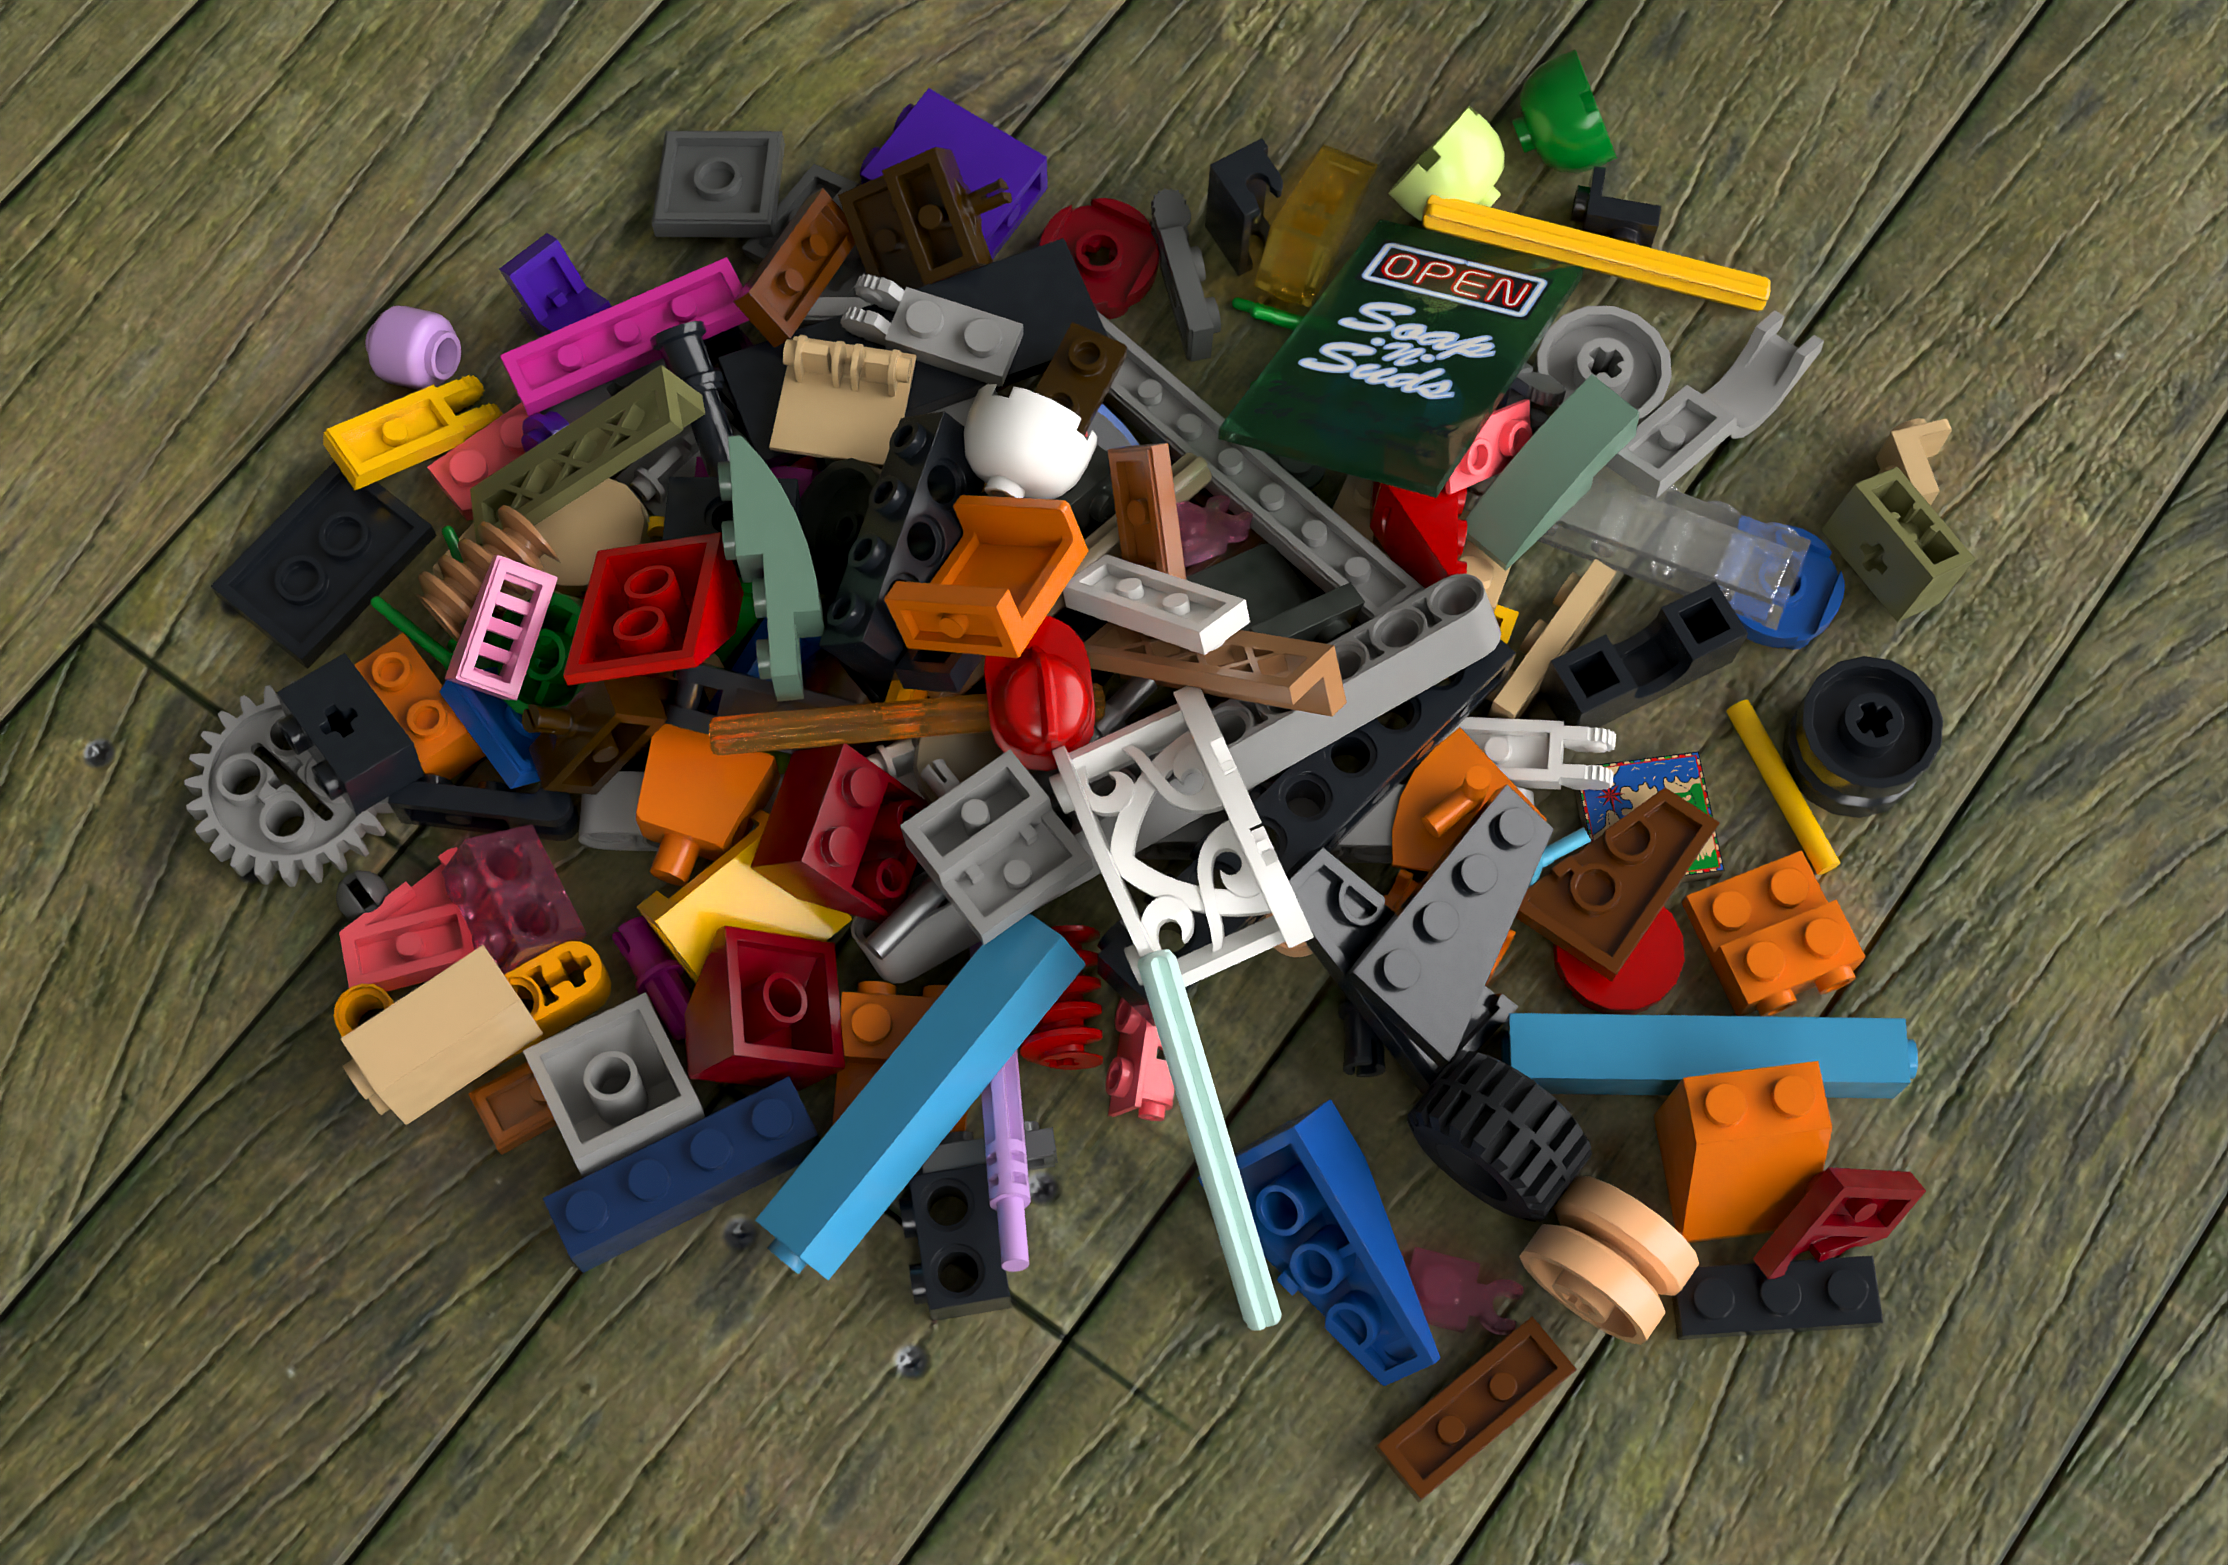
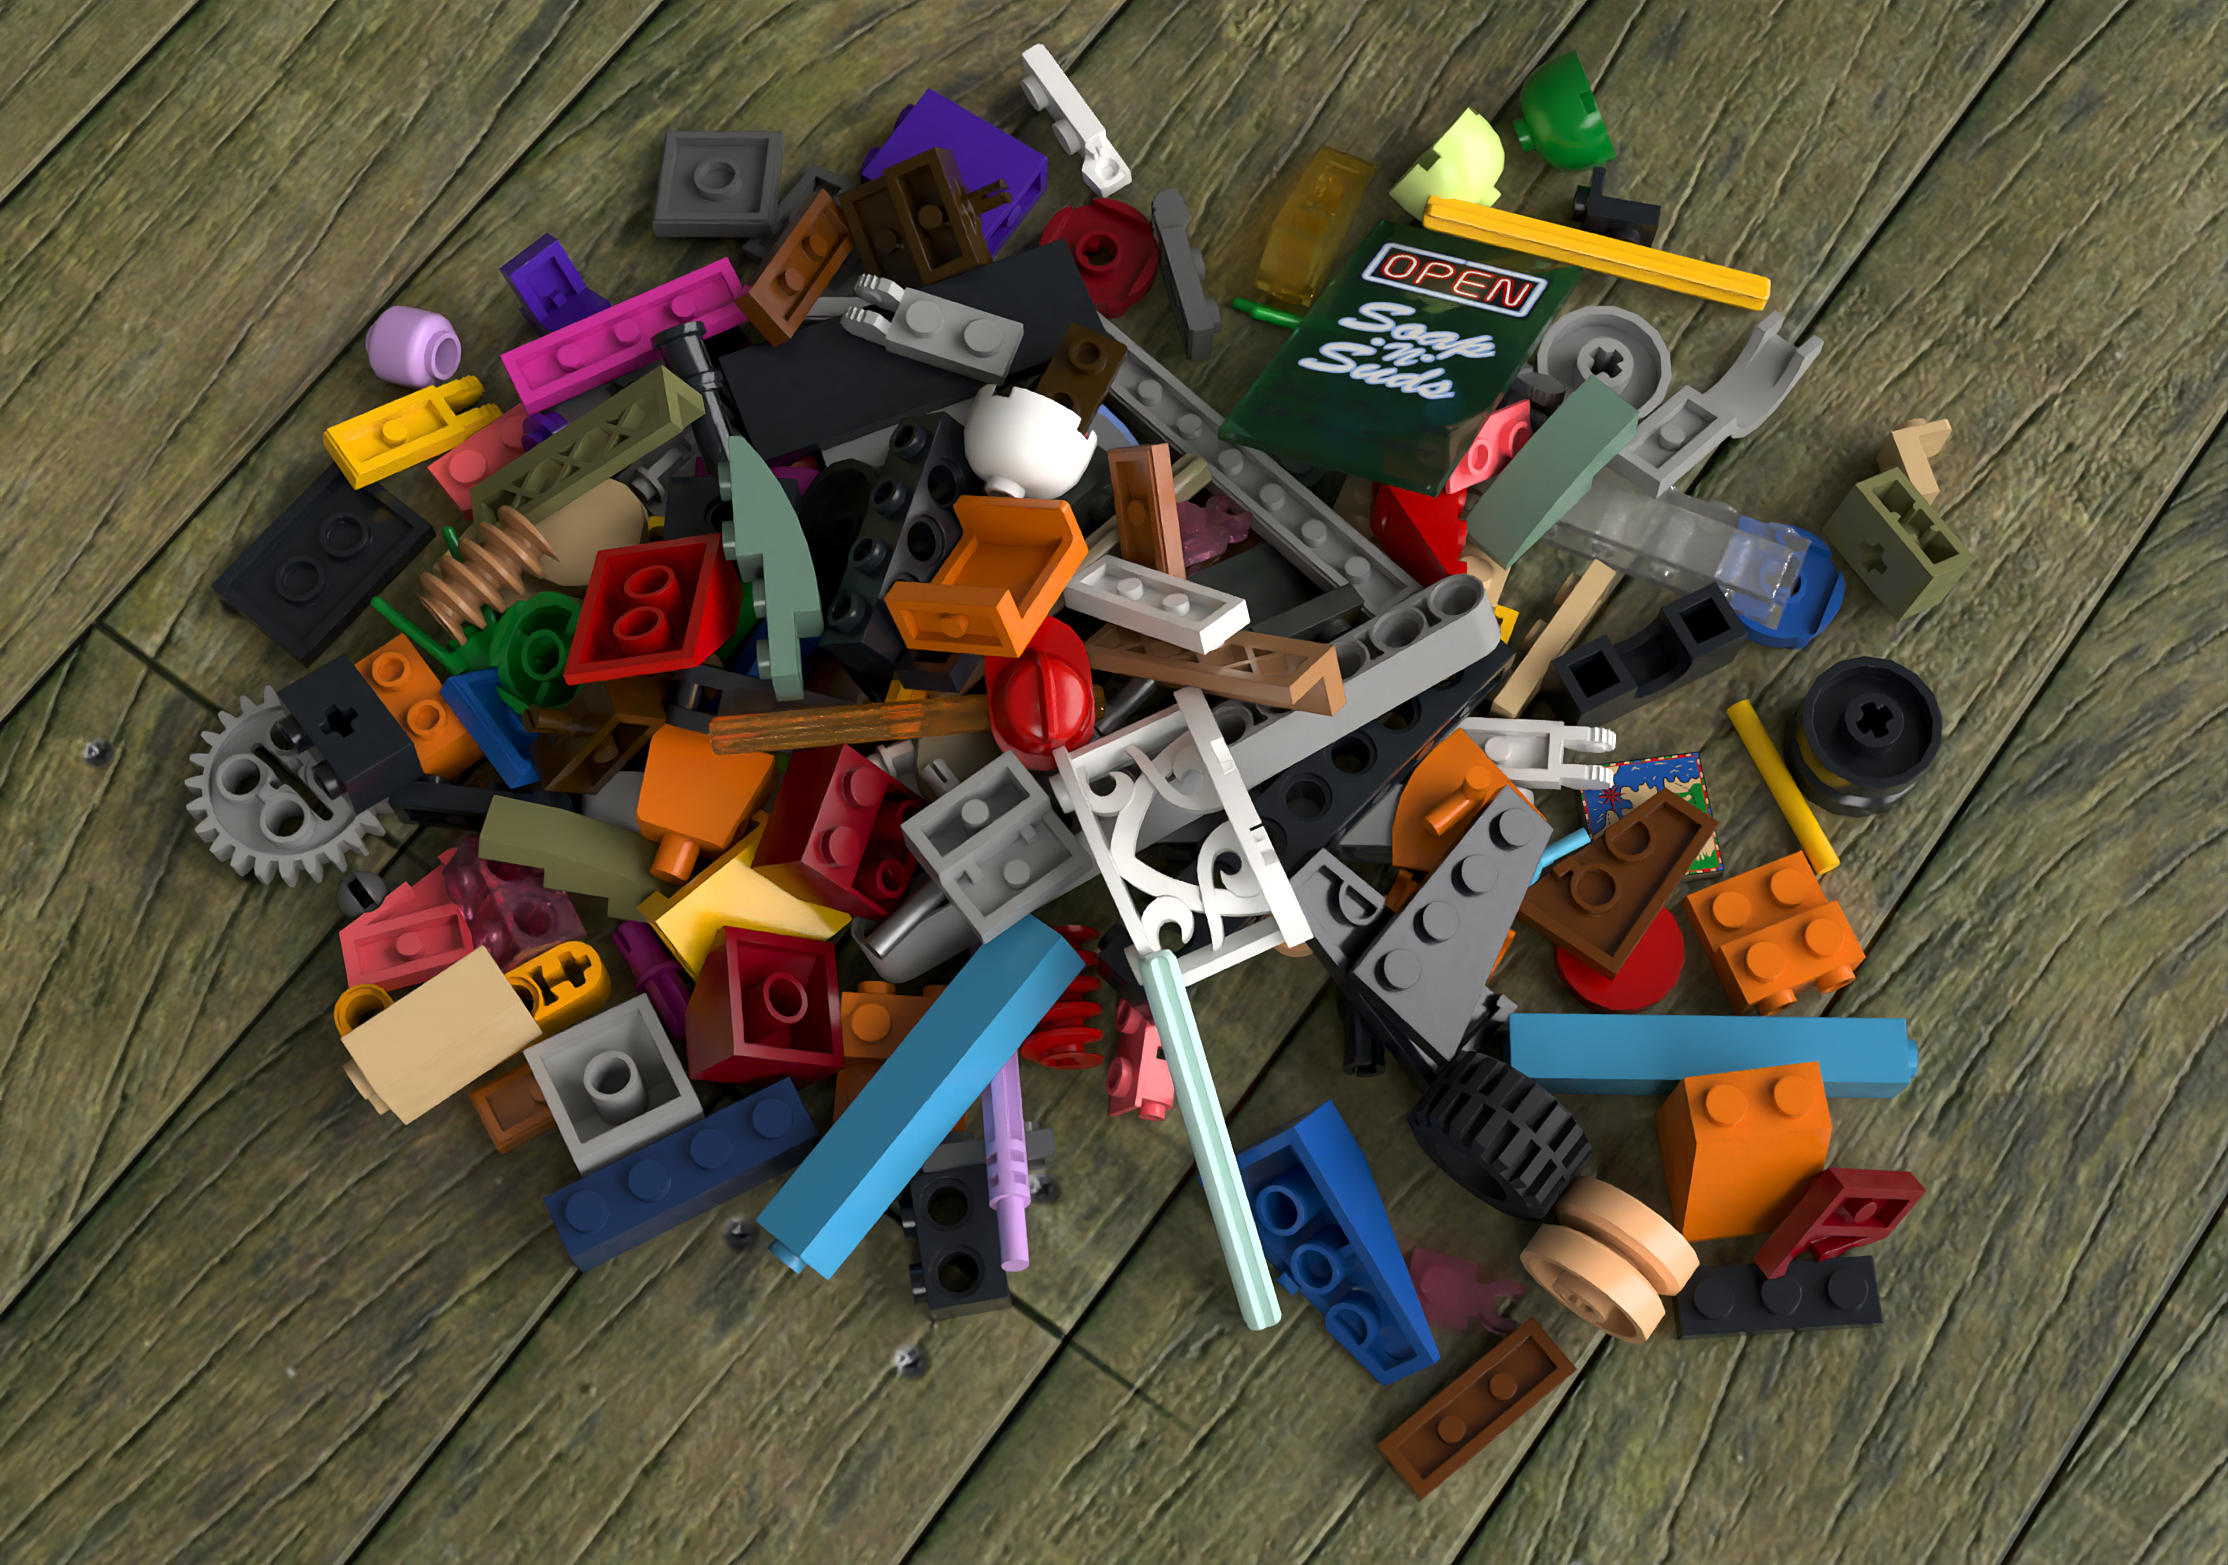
(517, 659): bright pink slope -> none
(576, 853): none -> olive slope
(841, 399): tan hinge -> none
(1074, 122): none -> white hinge
(1238, 201): black hinge -> none

